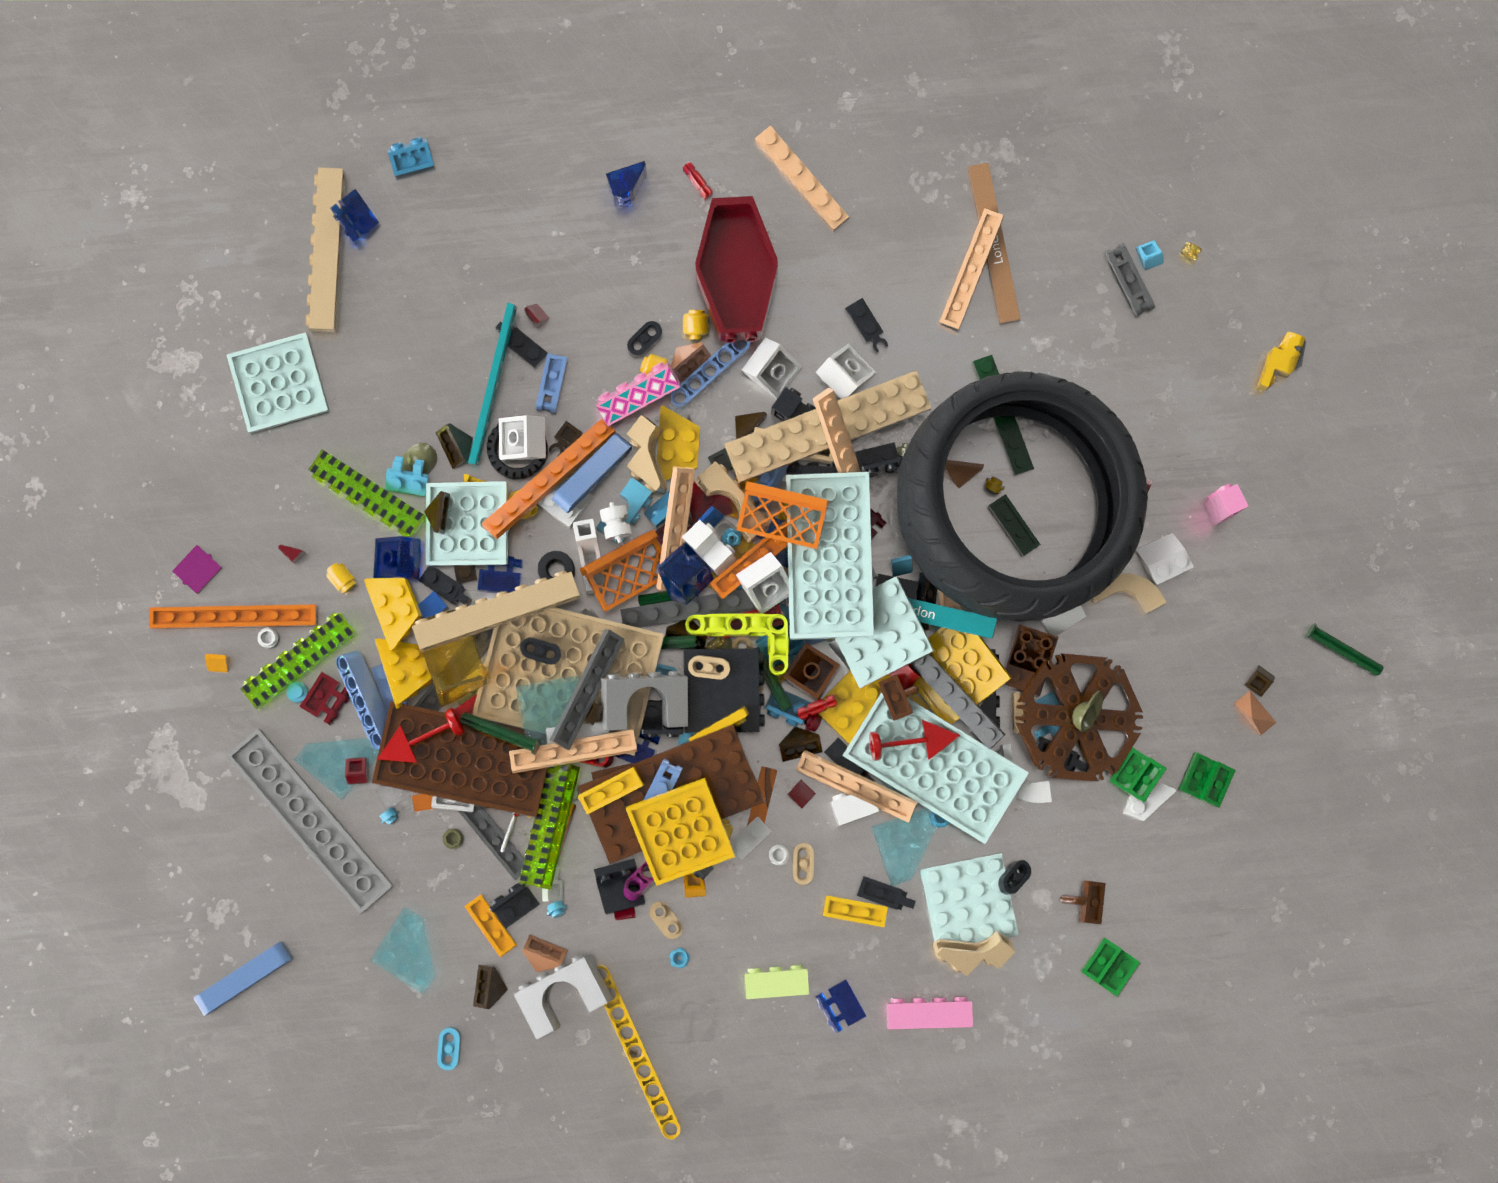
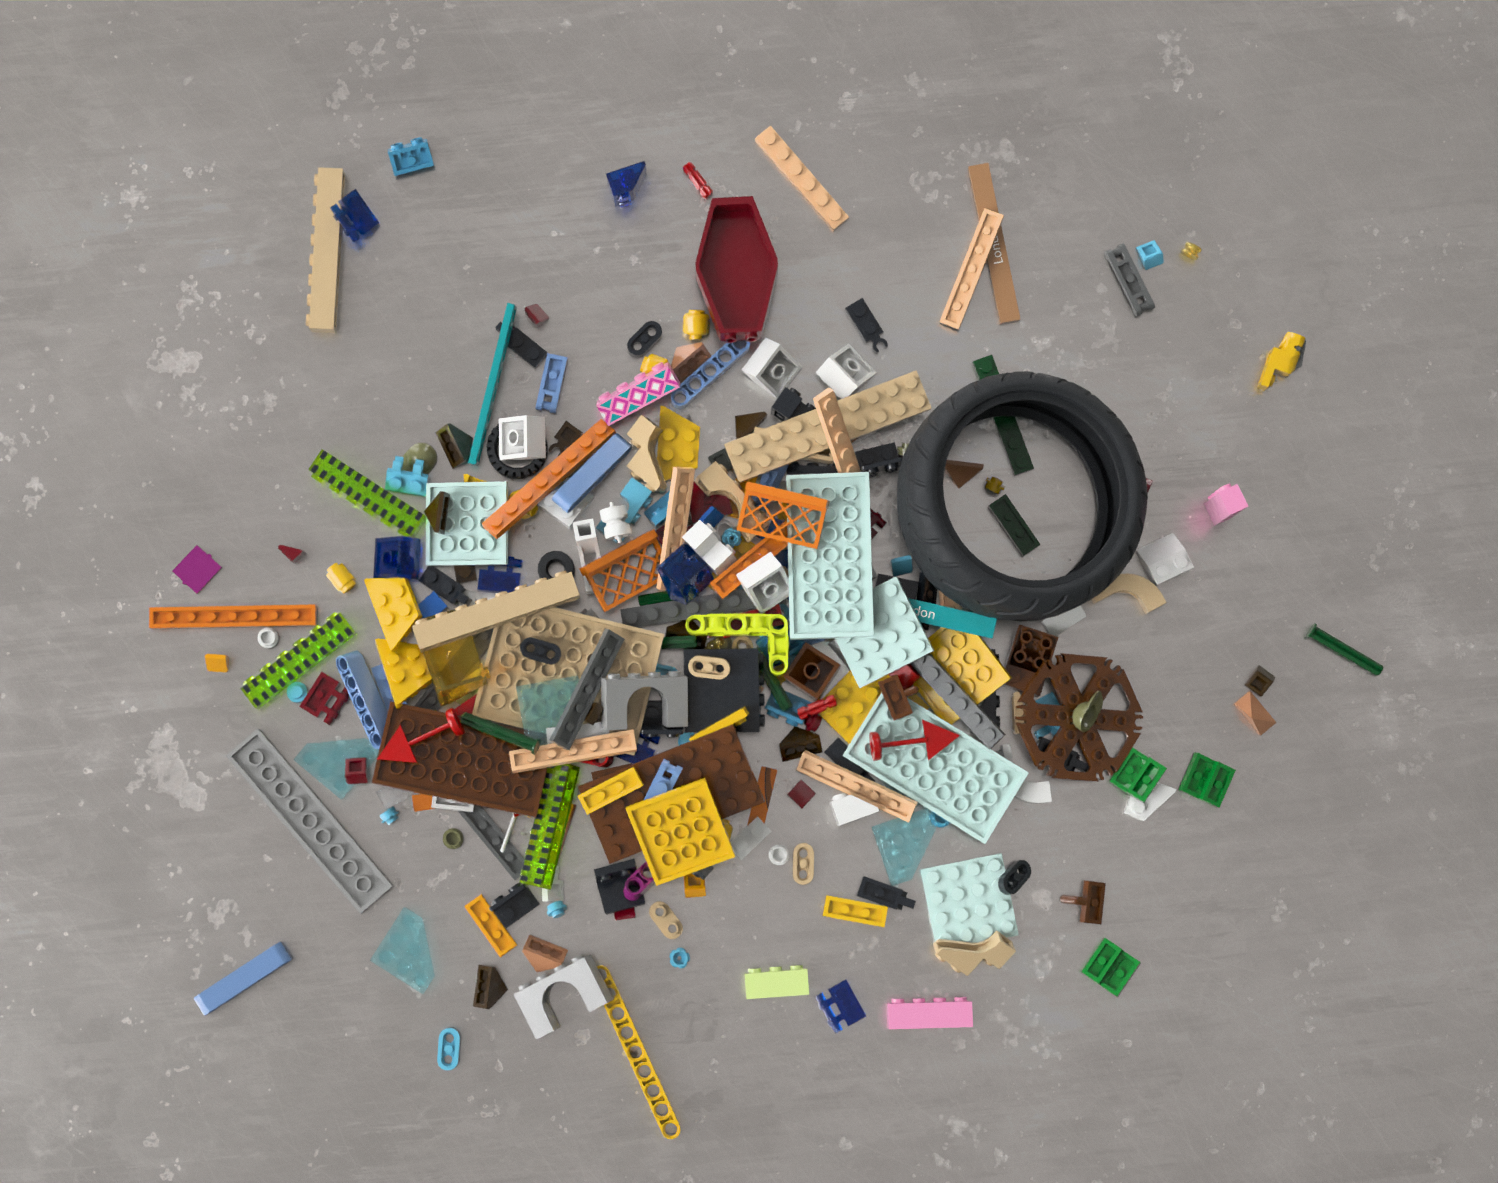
(277, 383): light aqua plate -> none

